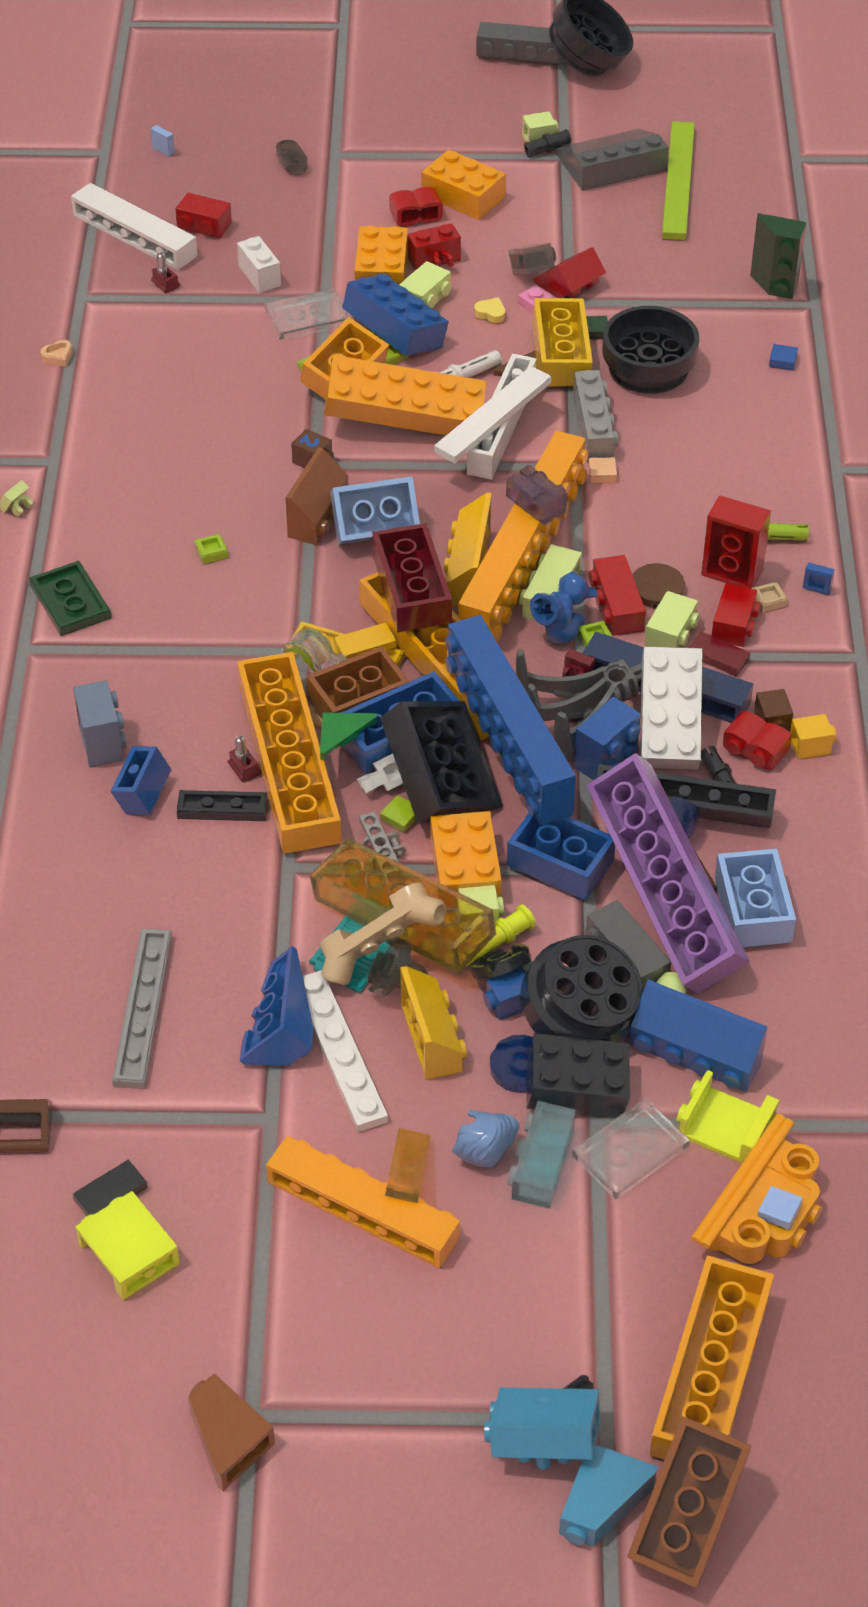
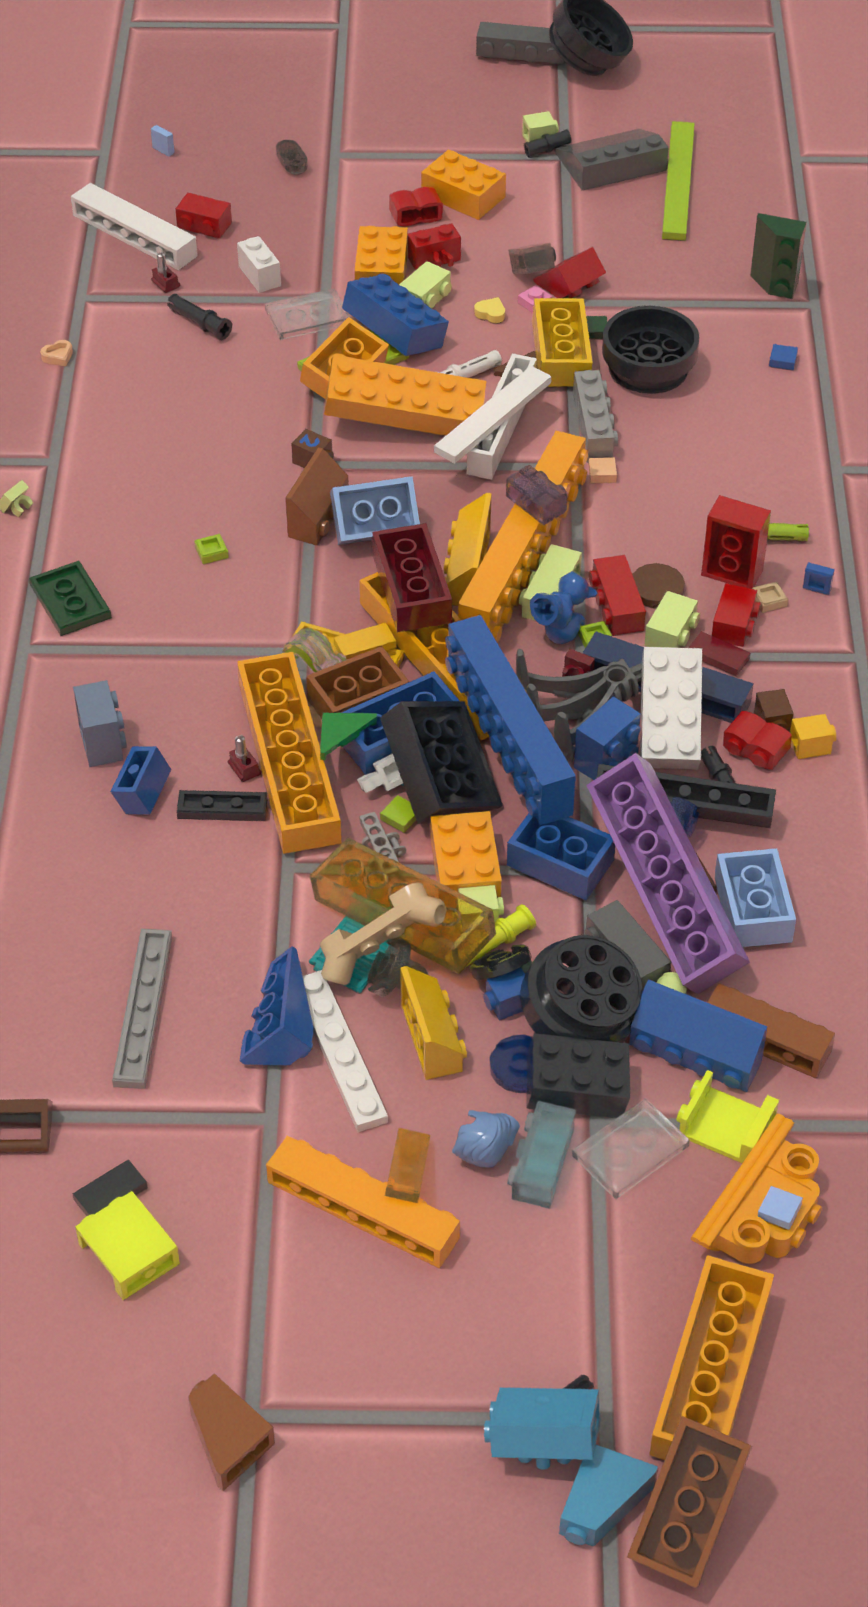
(206, 319): none -> black pin
(788, 1037): none -> dark orange brick

